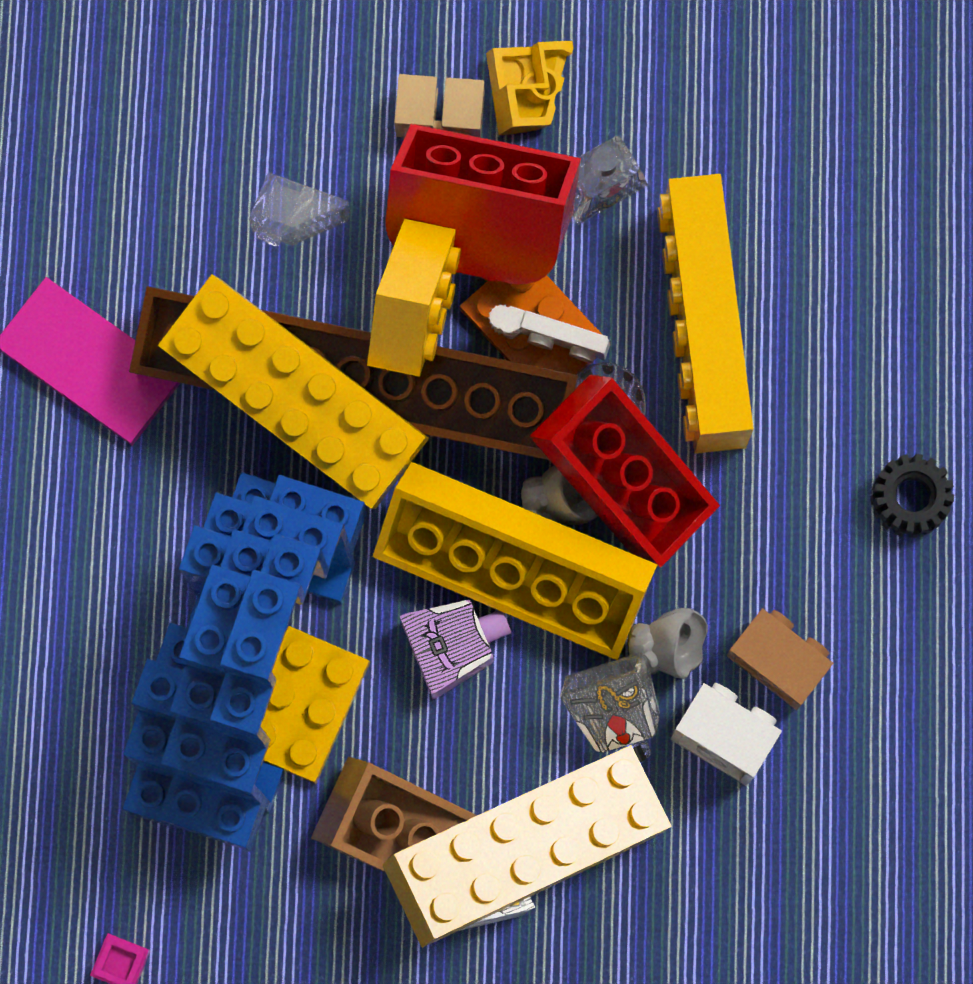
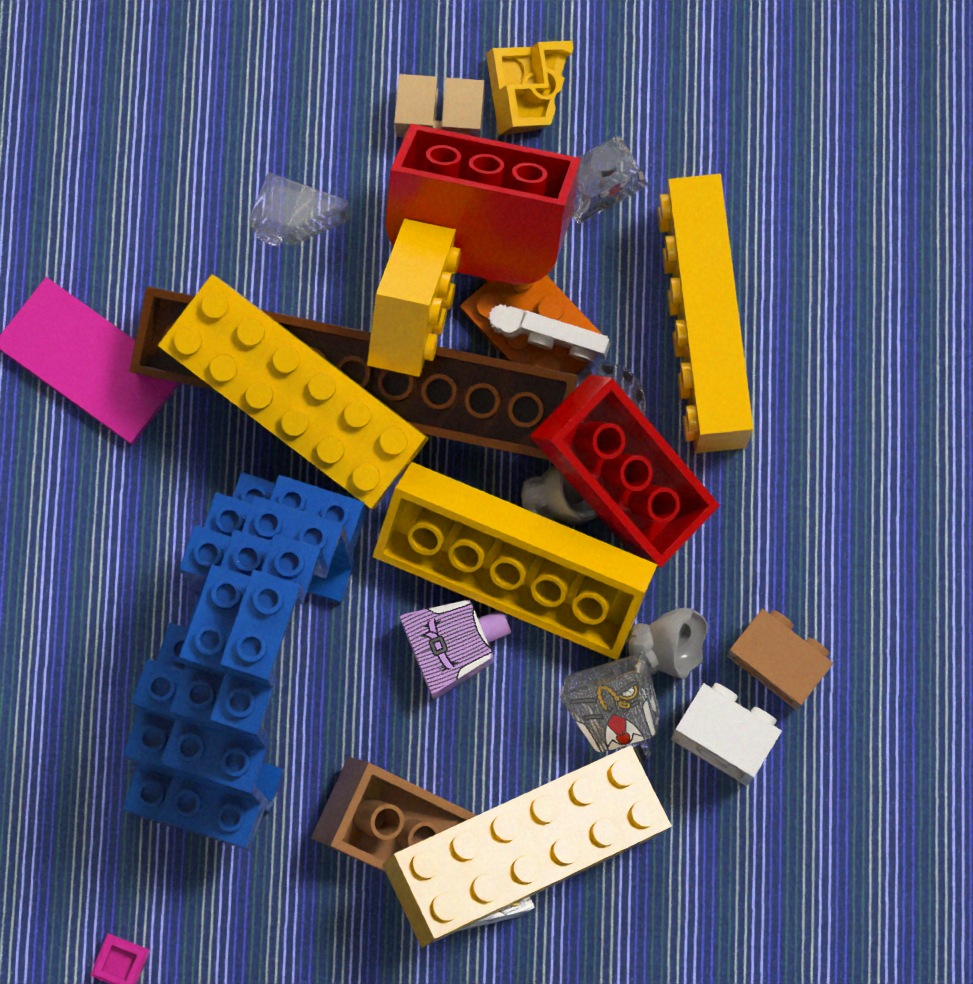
(309, 702): yellow plate -> none
(918, 470): black tyre -> none

